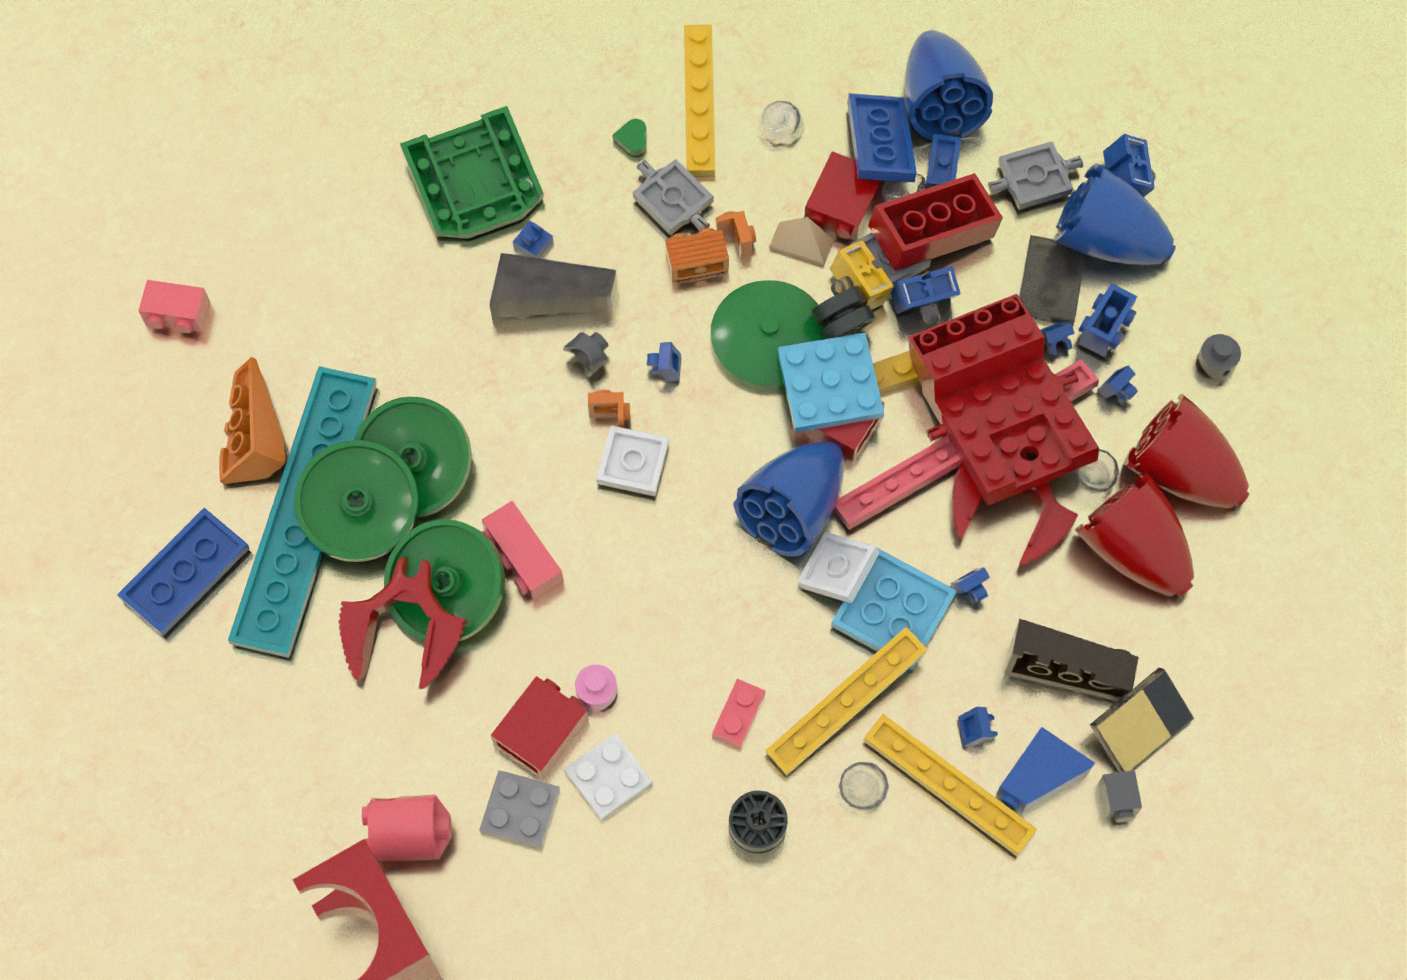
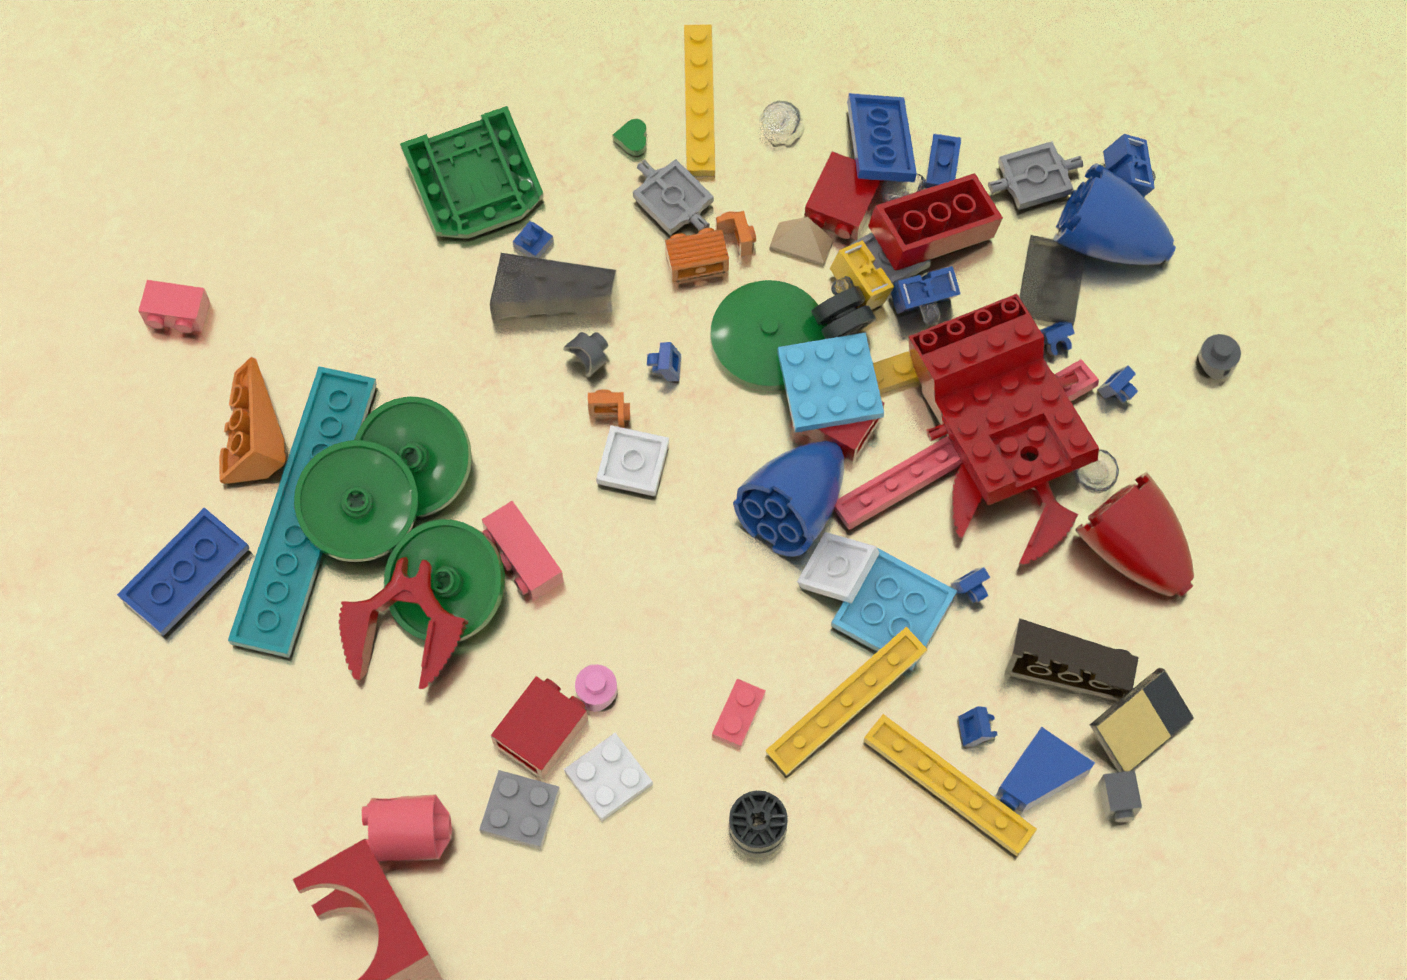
(863, 785): clear hair -> none
(945, 87): blue cylinder -> none
(1110, 315): blue brick -> none
(1190, 457): red cylinder -> none

